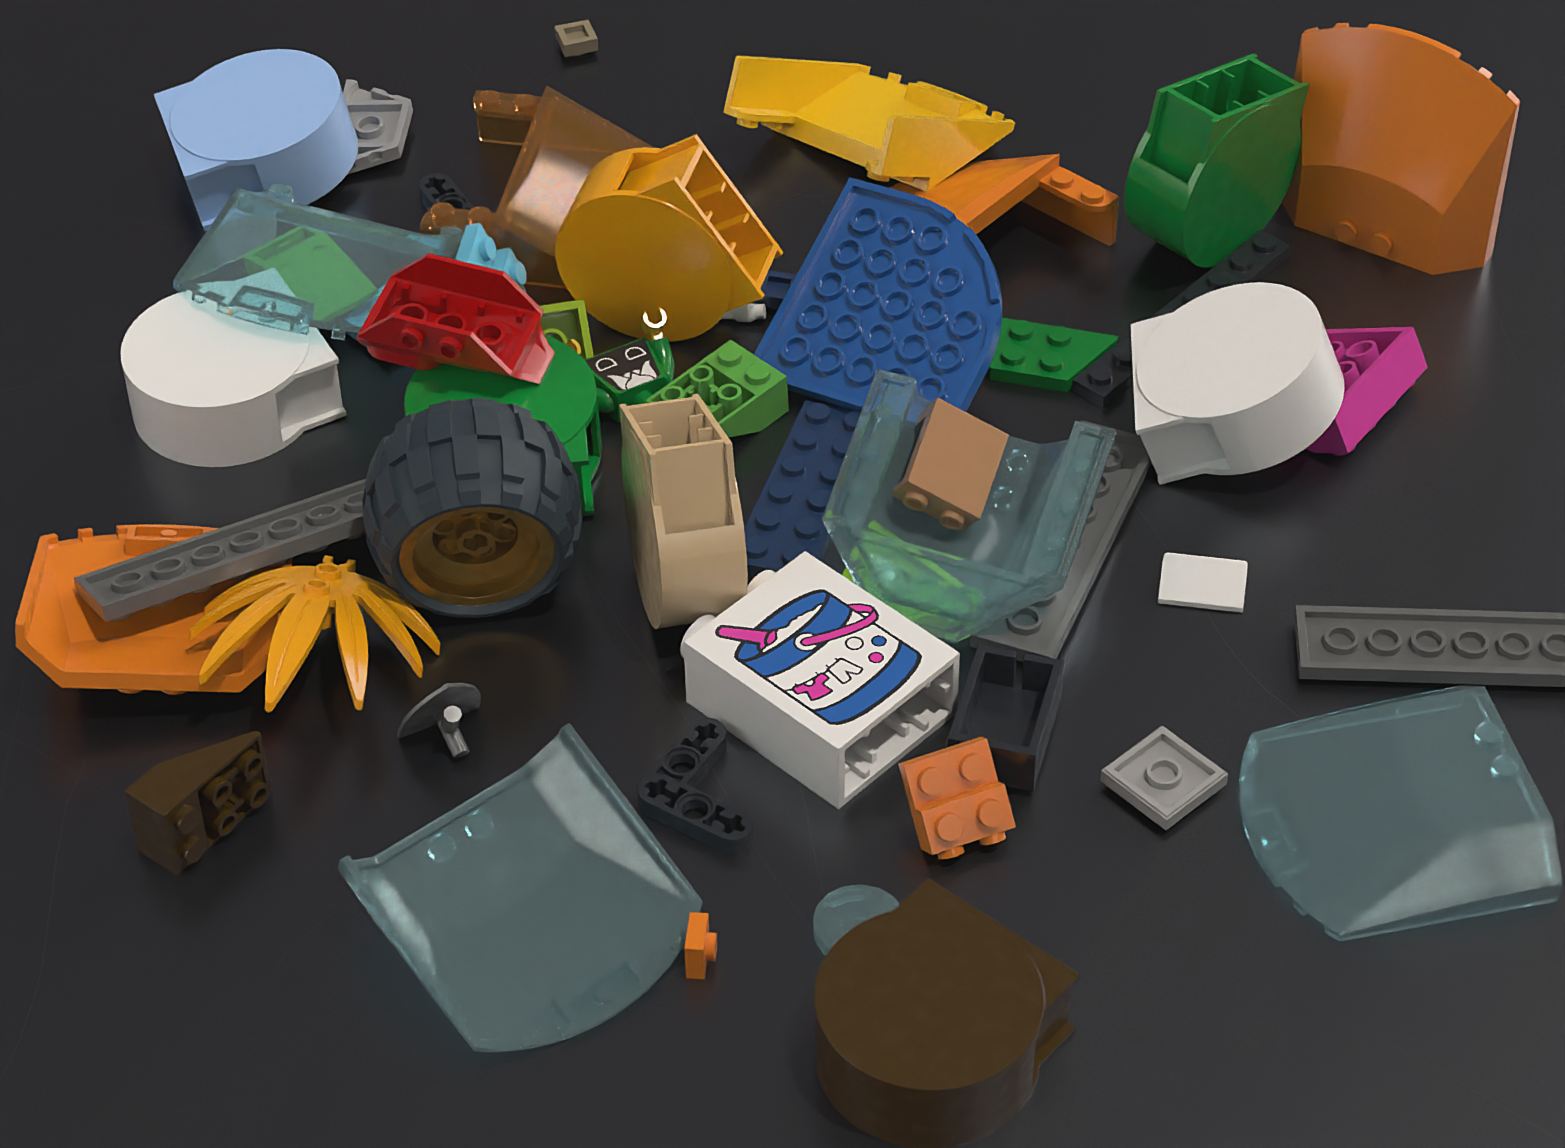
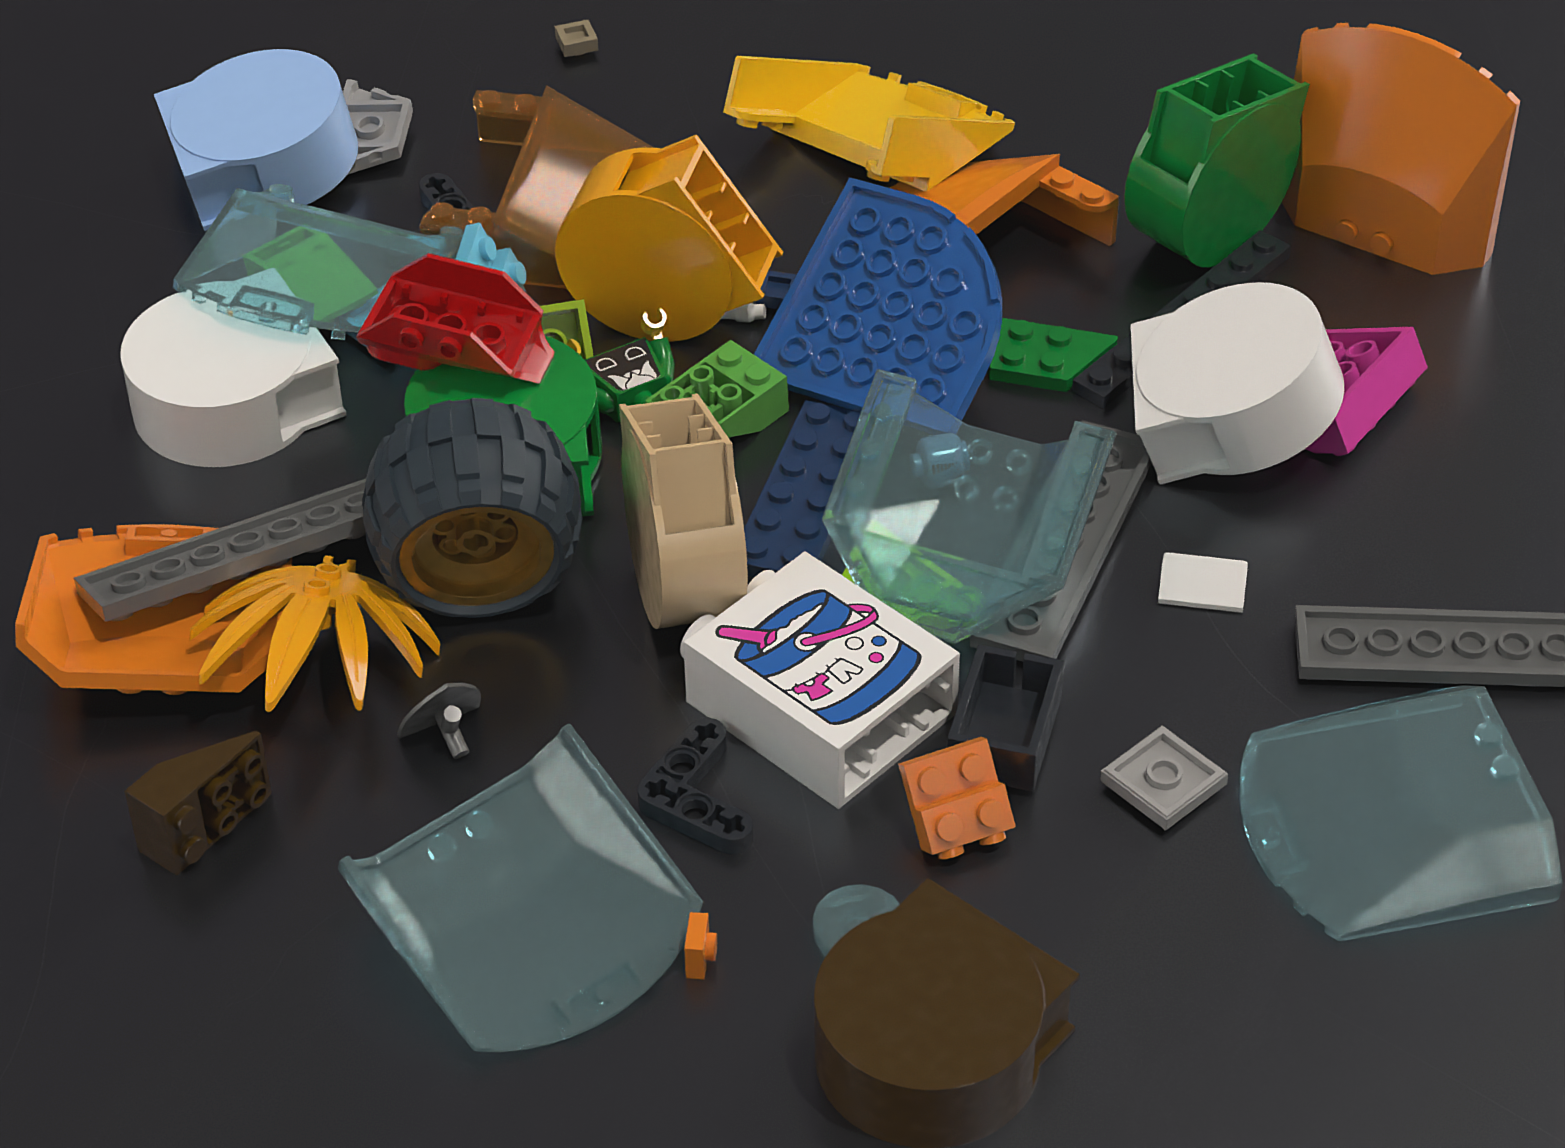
(951, 465): medium nougat panel -> none

